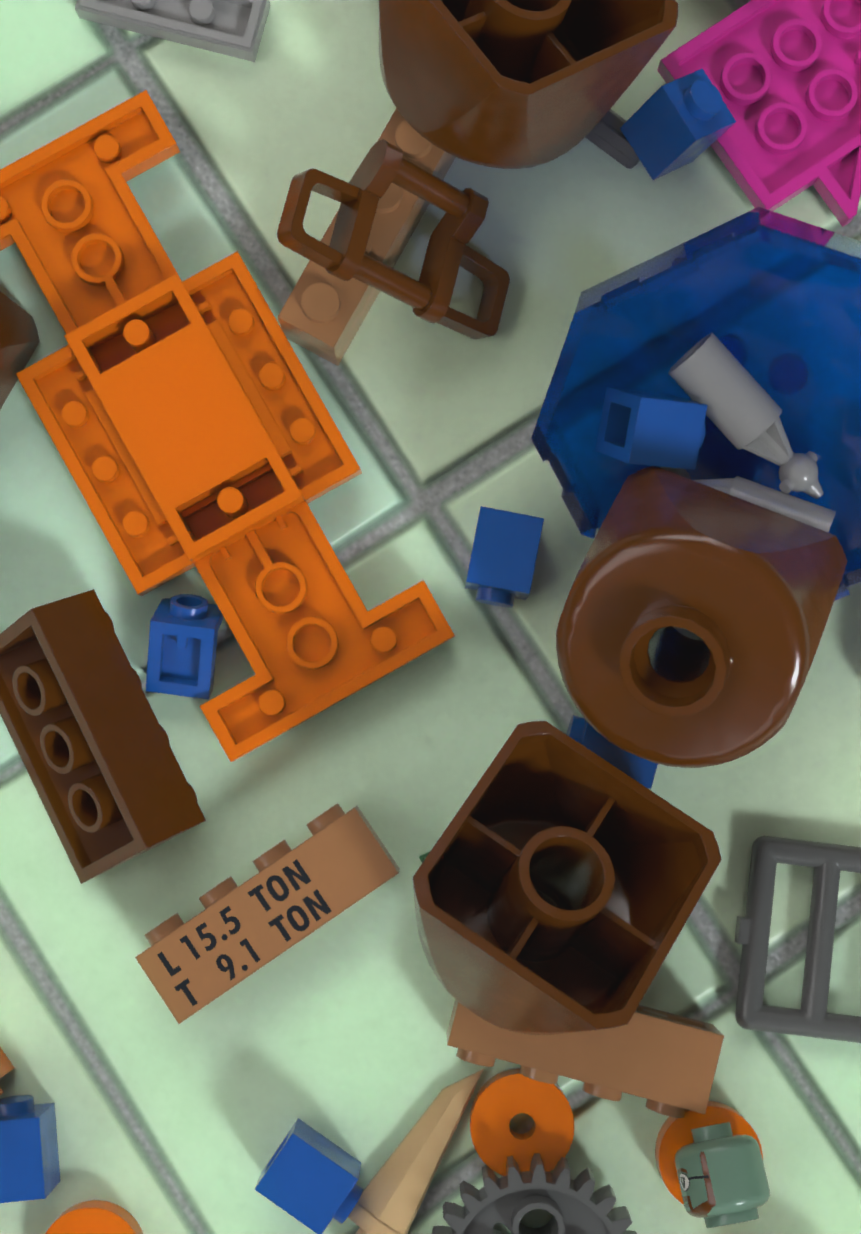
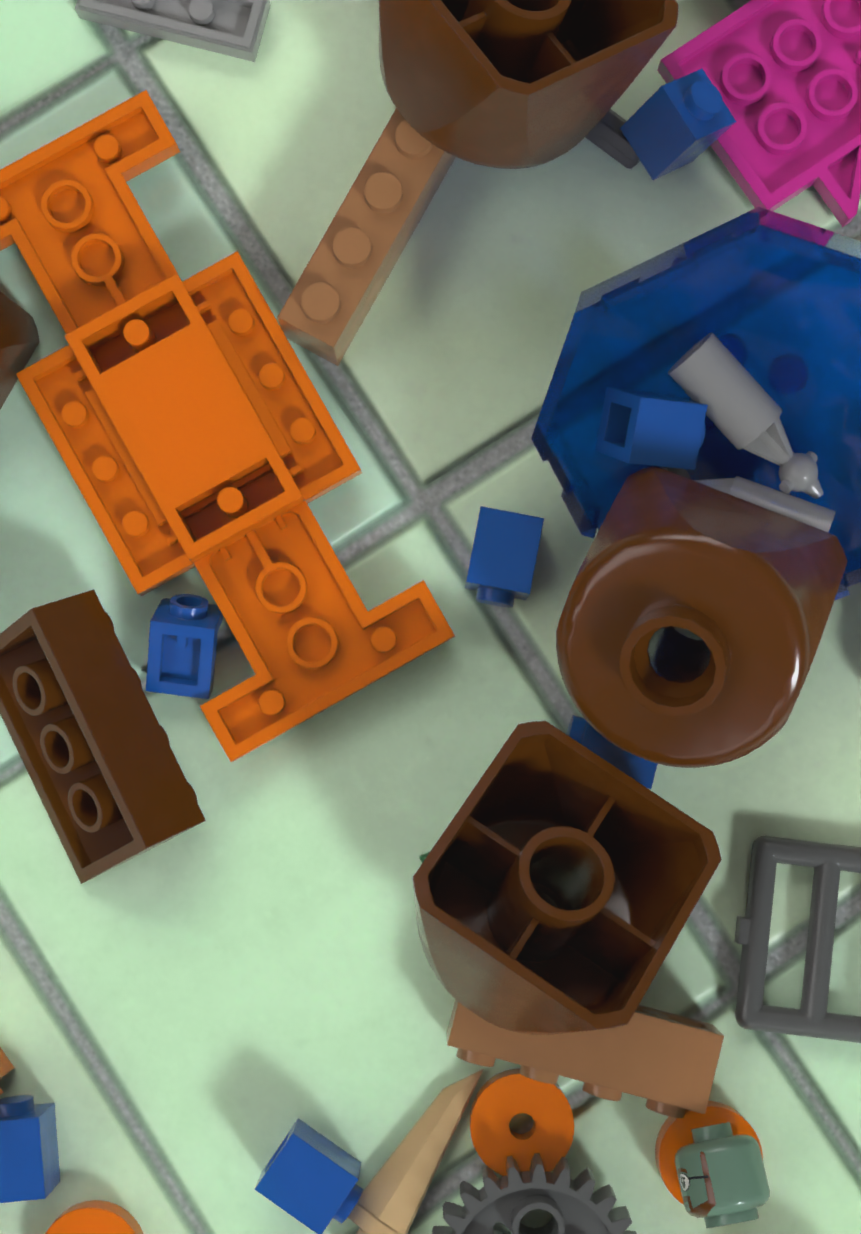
(267, 913): medium nougat brick -> none
(444, 253): reddish brown bar -> none

